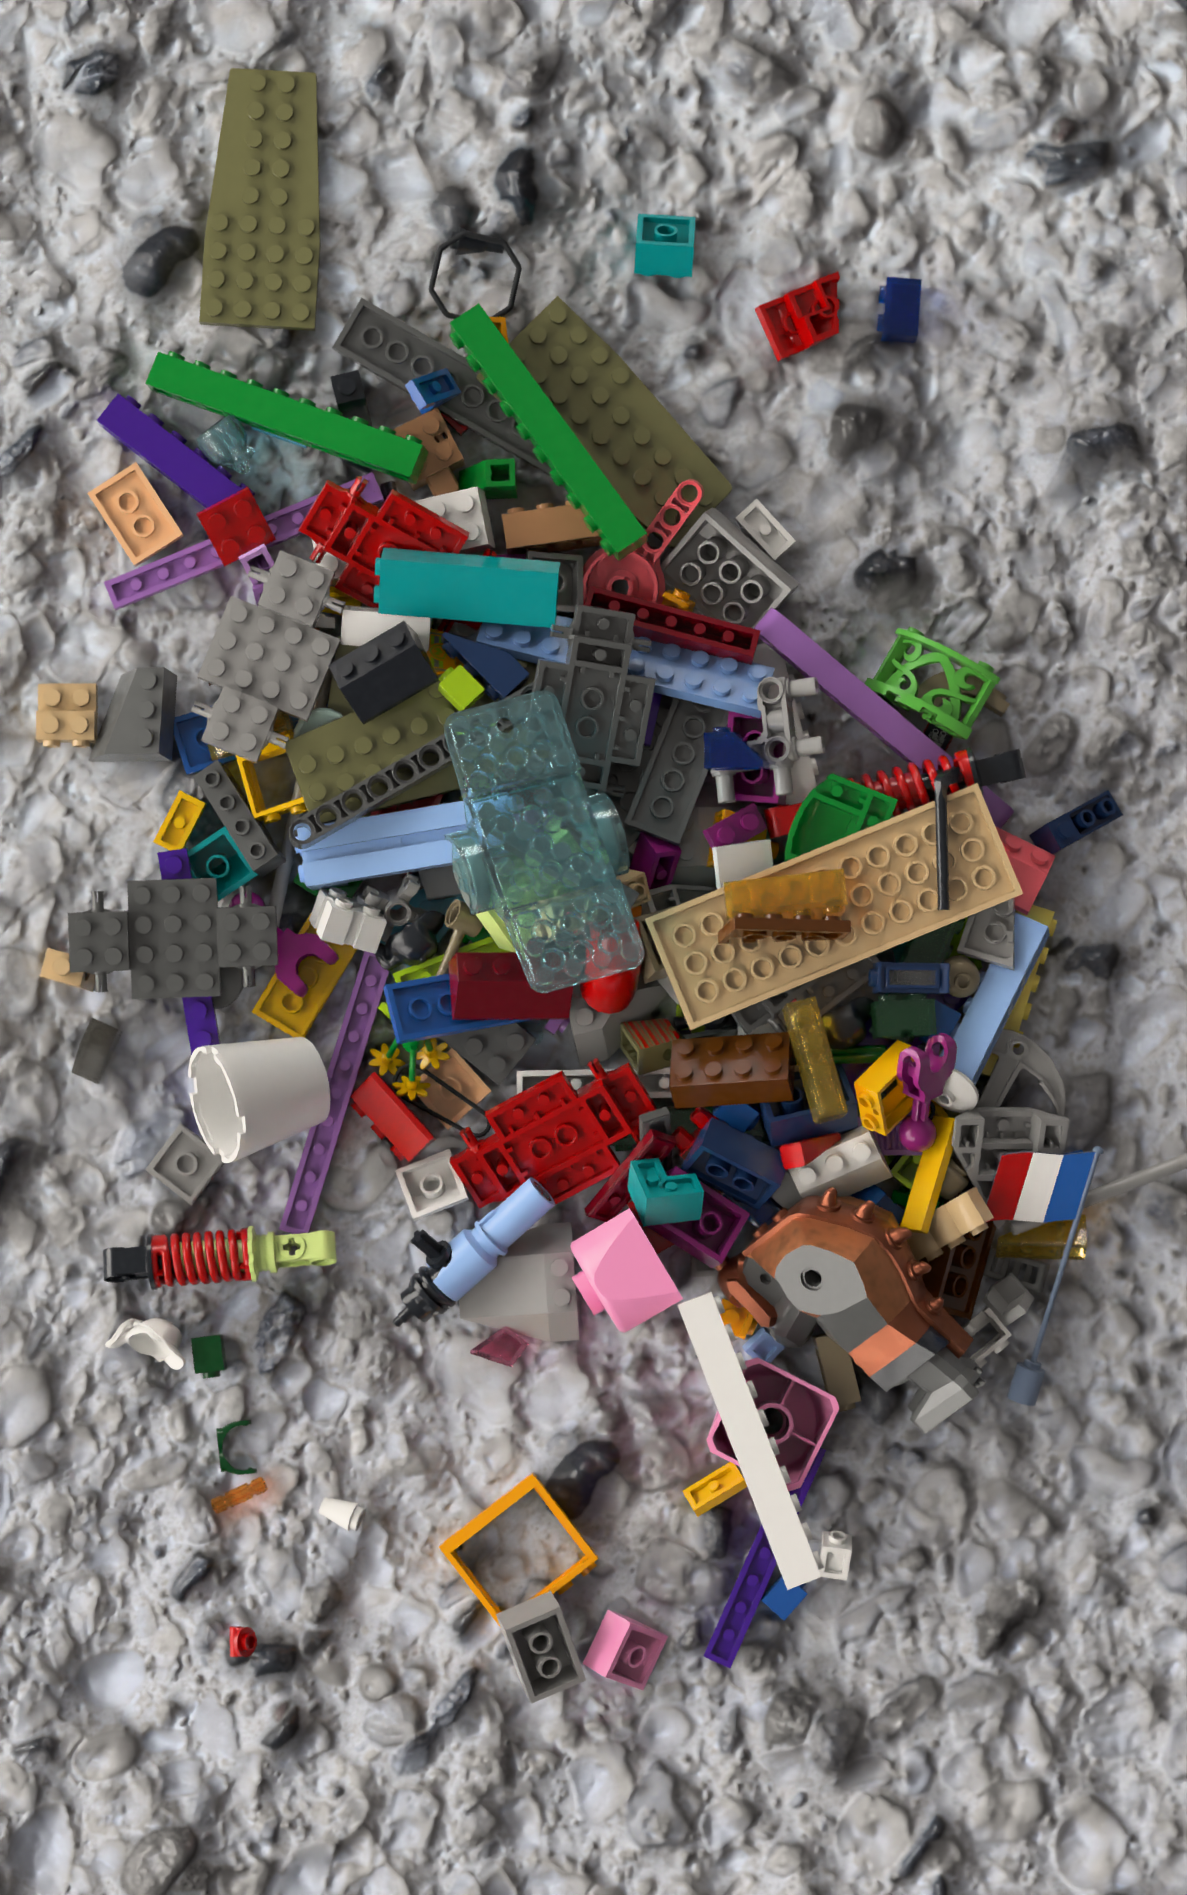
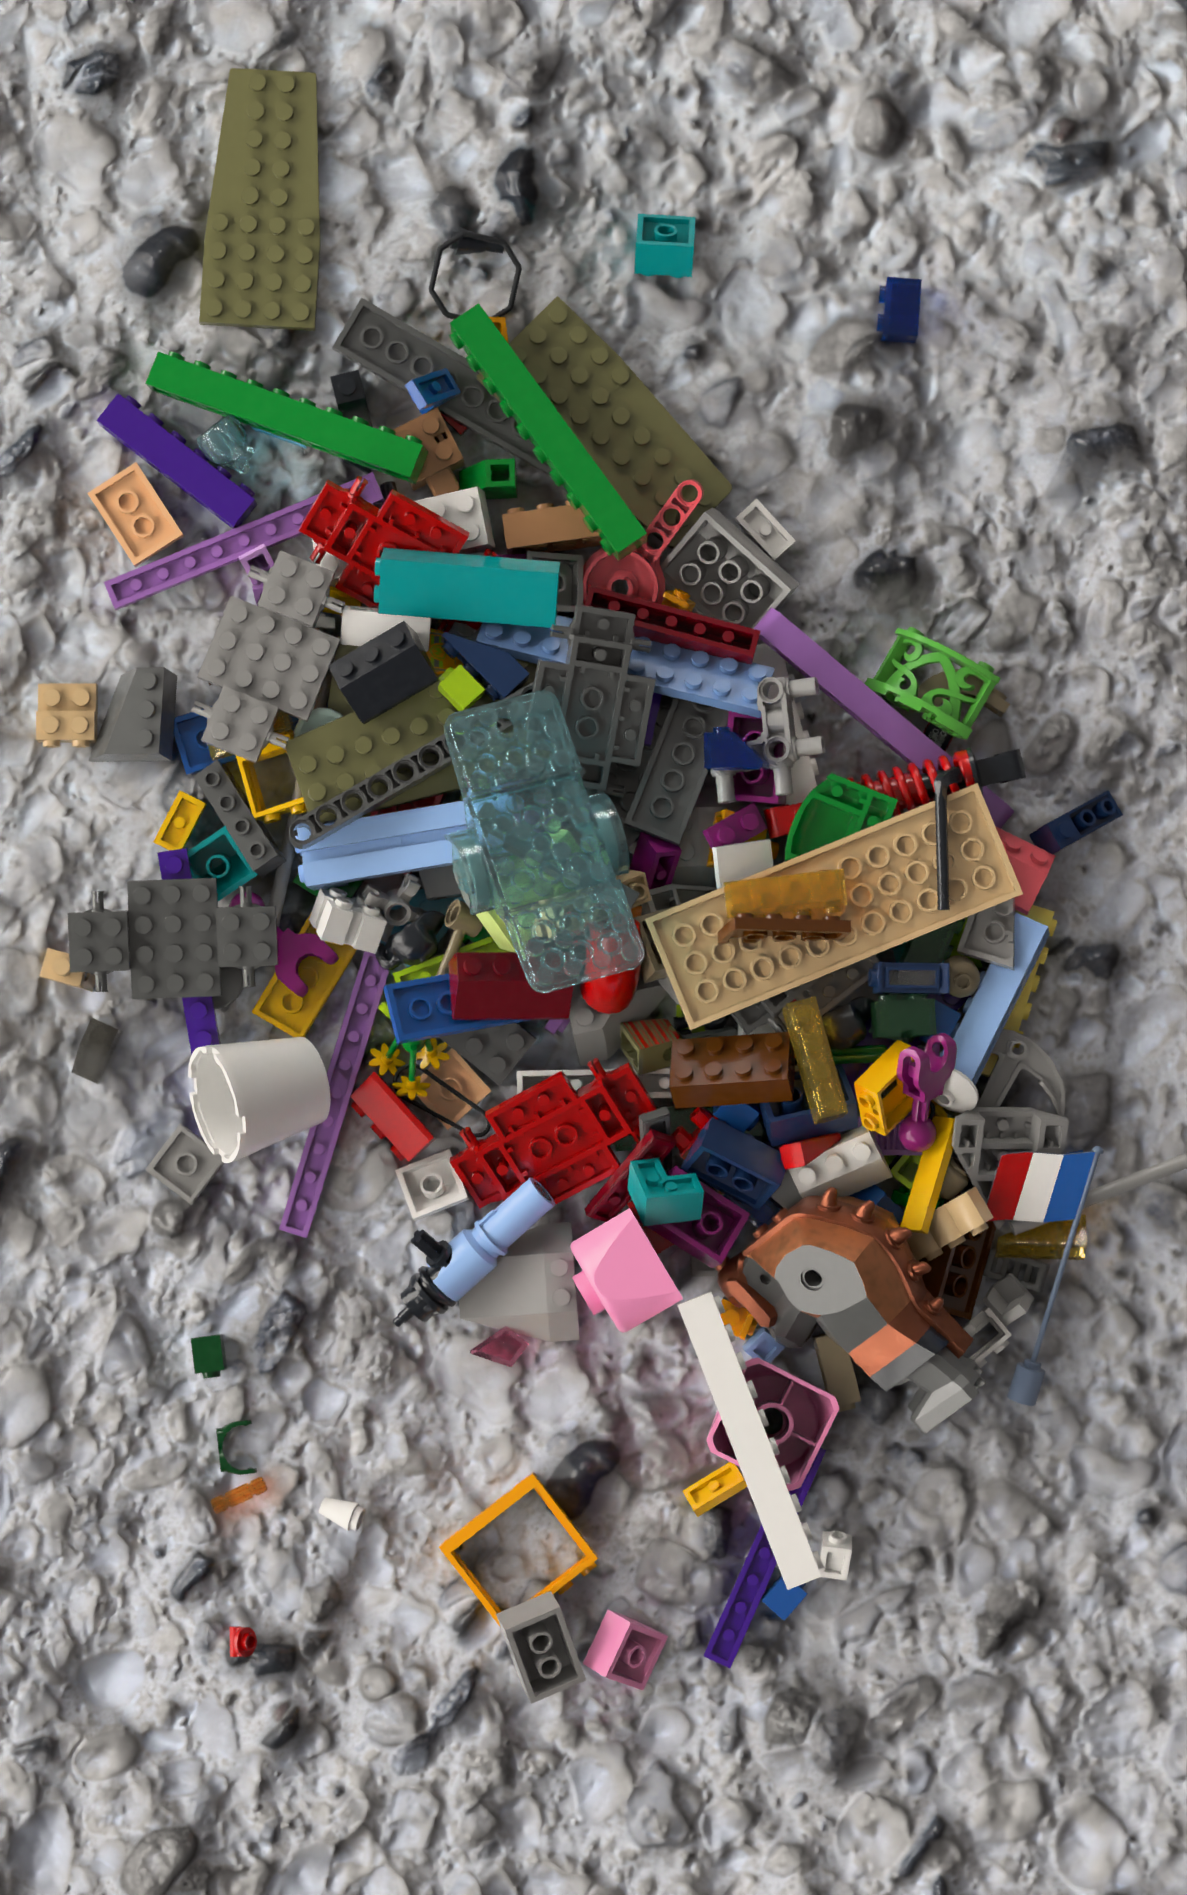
(151, 1337): white hair -> none
(207, 1260): piece -> none
(235, 526): red plate -> none
(801, 317): red slope -> none

